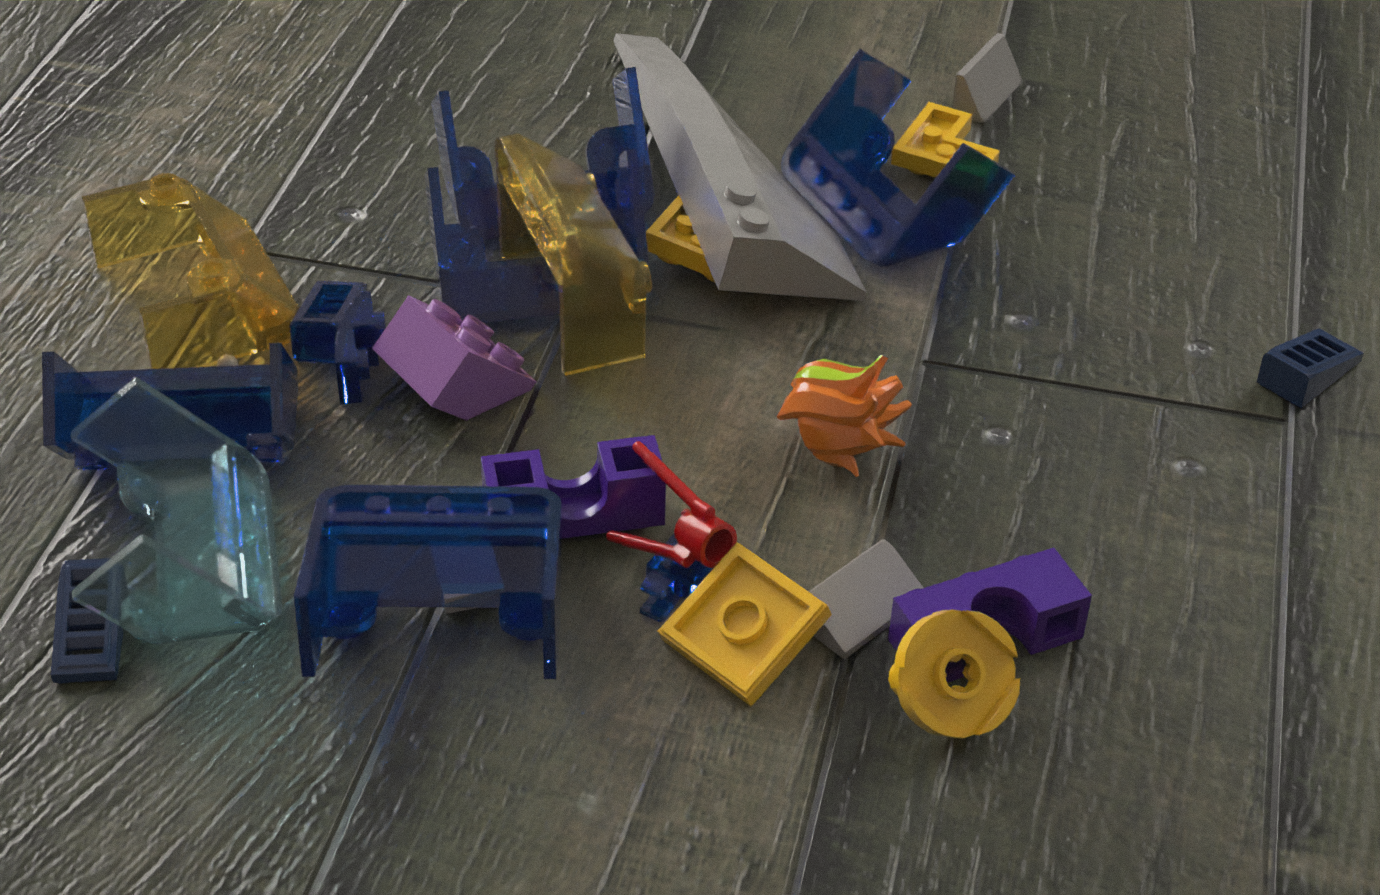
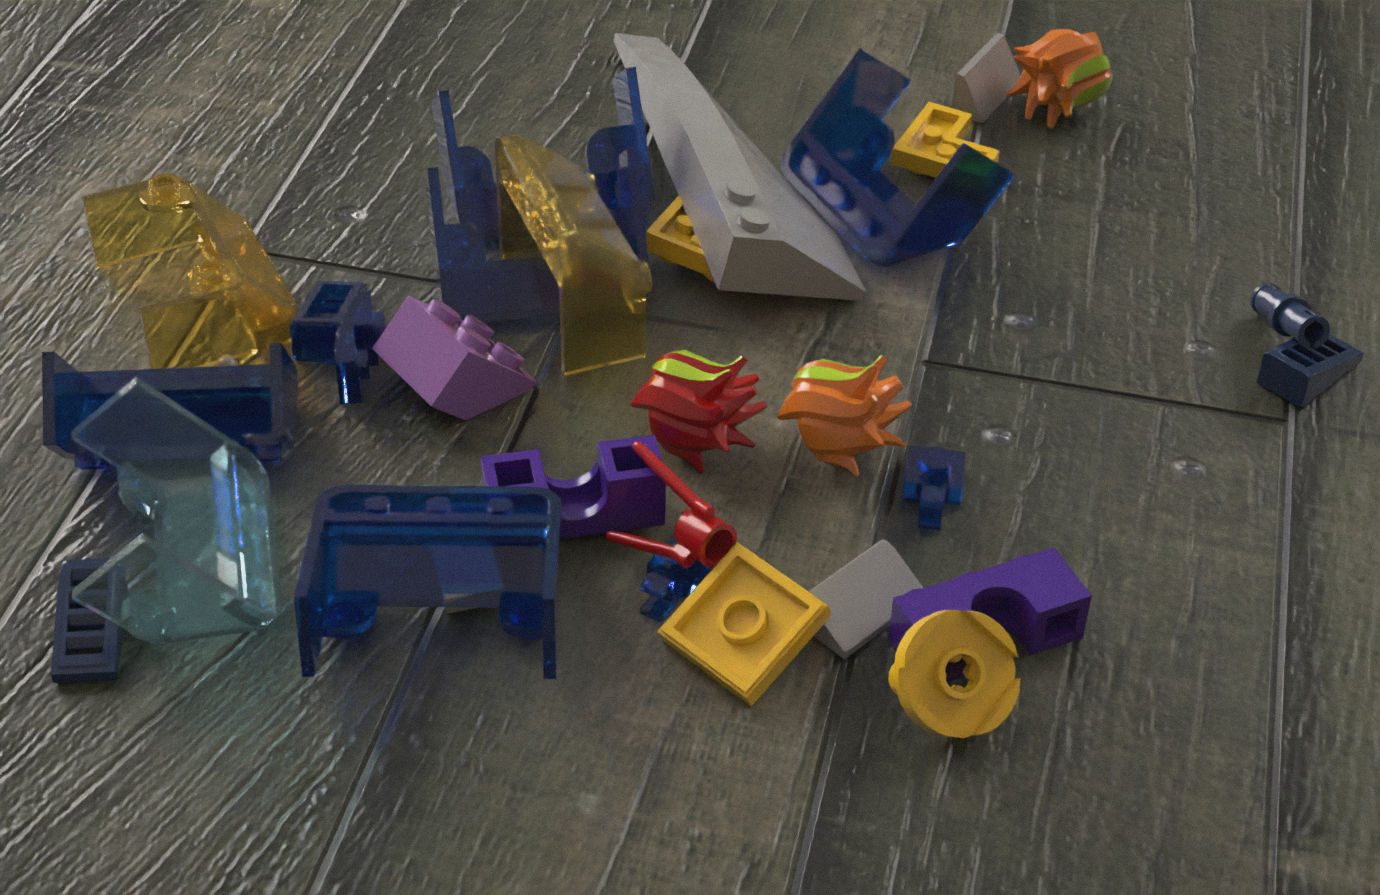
(698, 404): none -> red hair
(934, 479): none -> clear blue plate
(1062, 73): none -> orange hair
(1290, 315): none -> dark blue pin

